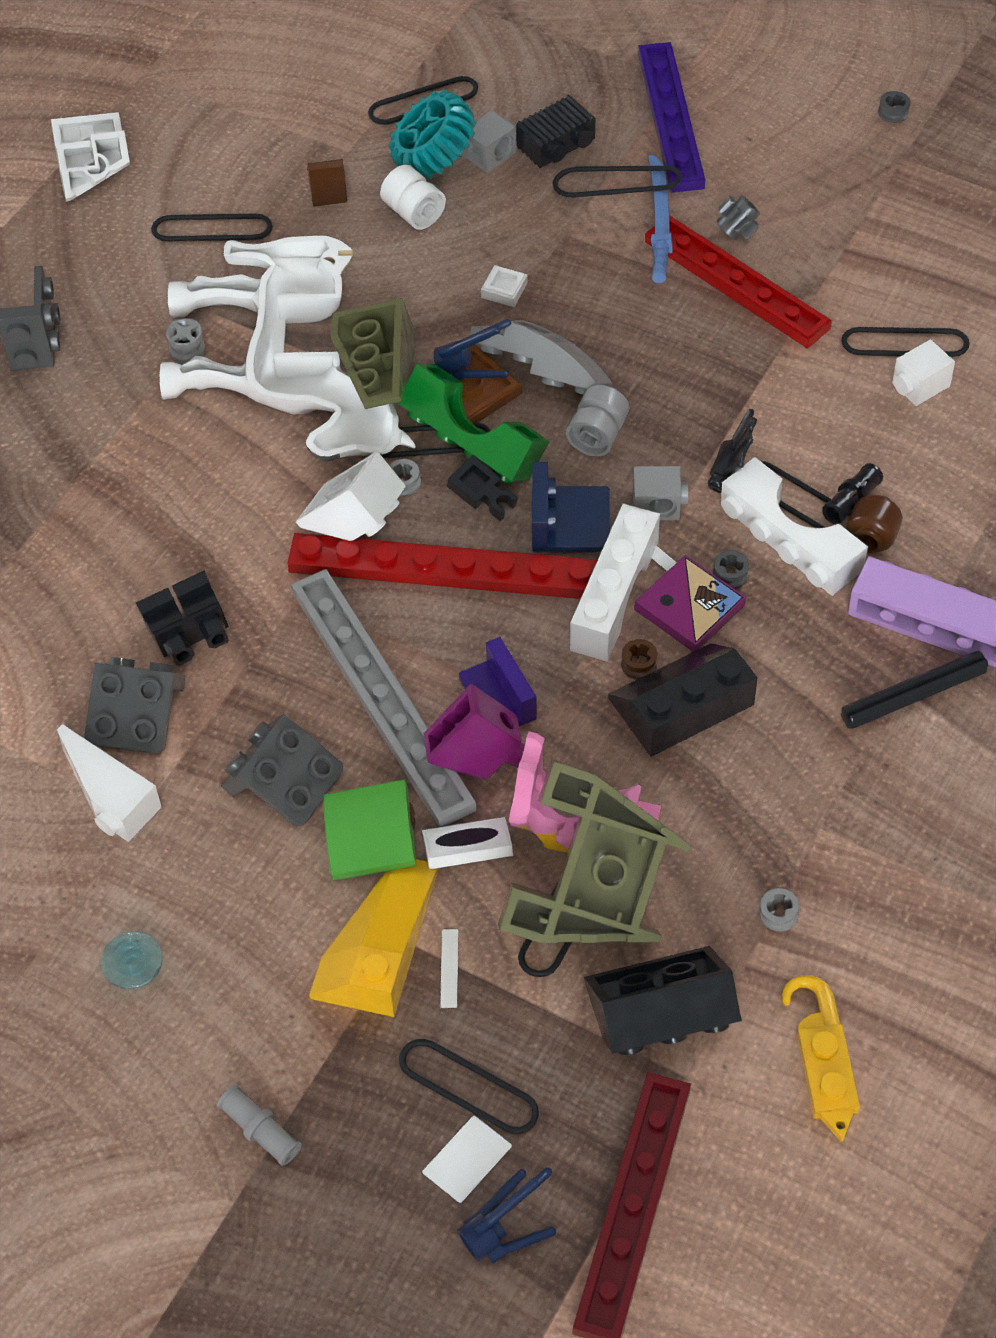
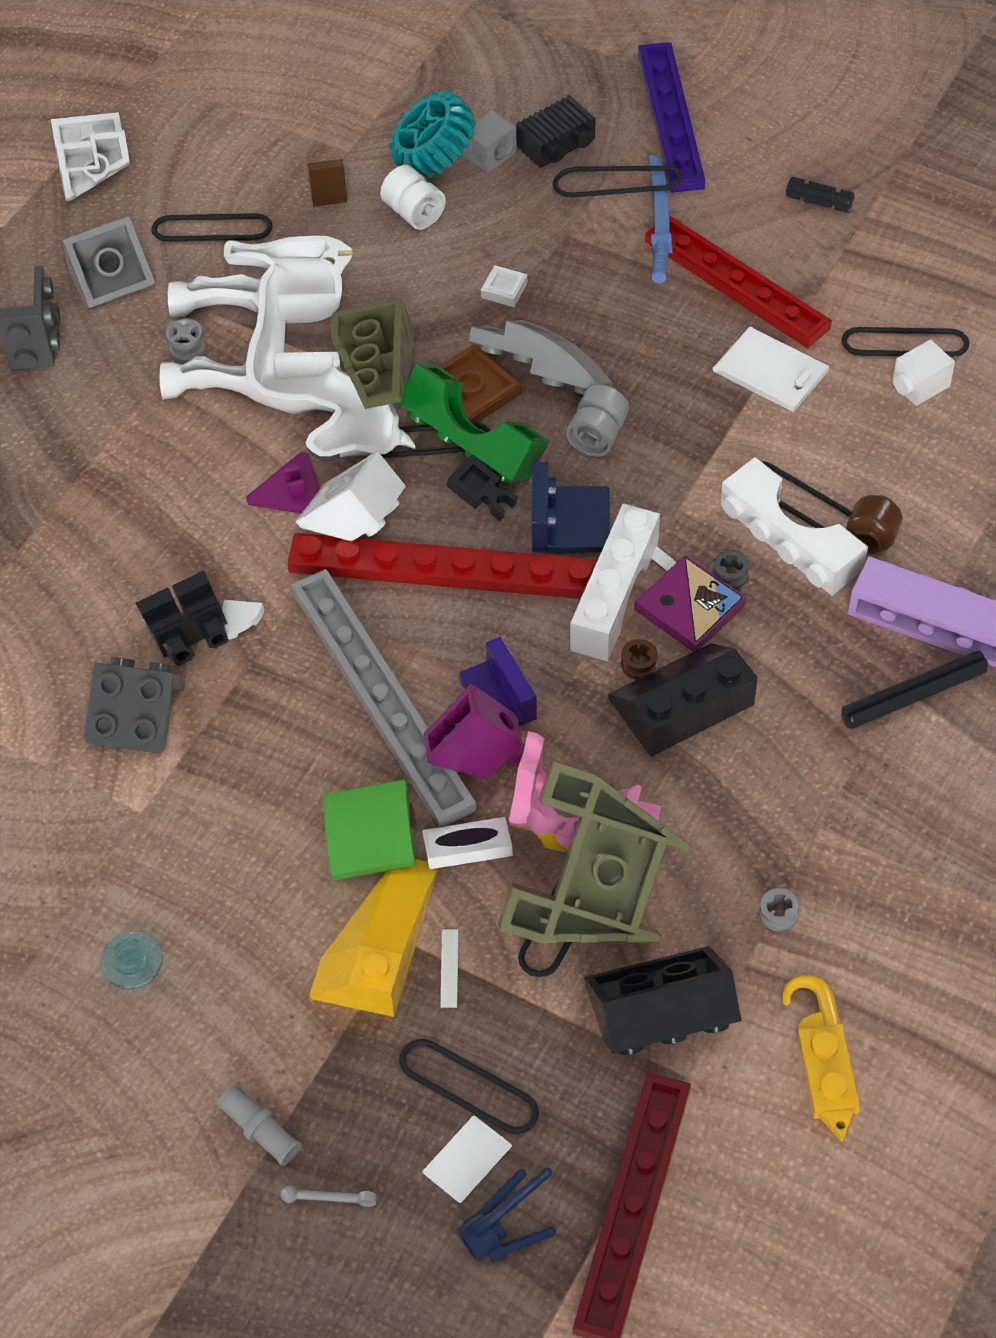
(107, 262): none -> light grey slope
(115, 793): white slope -> none
(241, 616): none -> white tile
(284, 769): dark grey bracket -> none
(288, 488): none -> magenta piece
(365, 1198): none -> light grey hinge
(404, 467): light grey bush -> none
(418, 91): black piece -> none
(456, 355): dark blue plant -> none
(660, 490): light grey brick -> none
(732, 453): black arm -> none
(738, 217): dark grey gear -> none
(771, 369): none -> white container
(820, 194): none -> black axle
(841, 504): black pin -> none
(889, 112): dark grey bush -> none

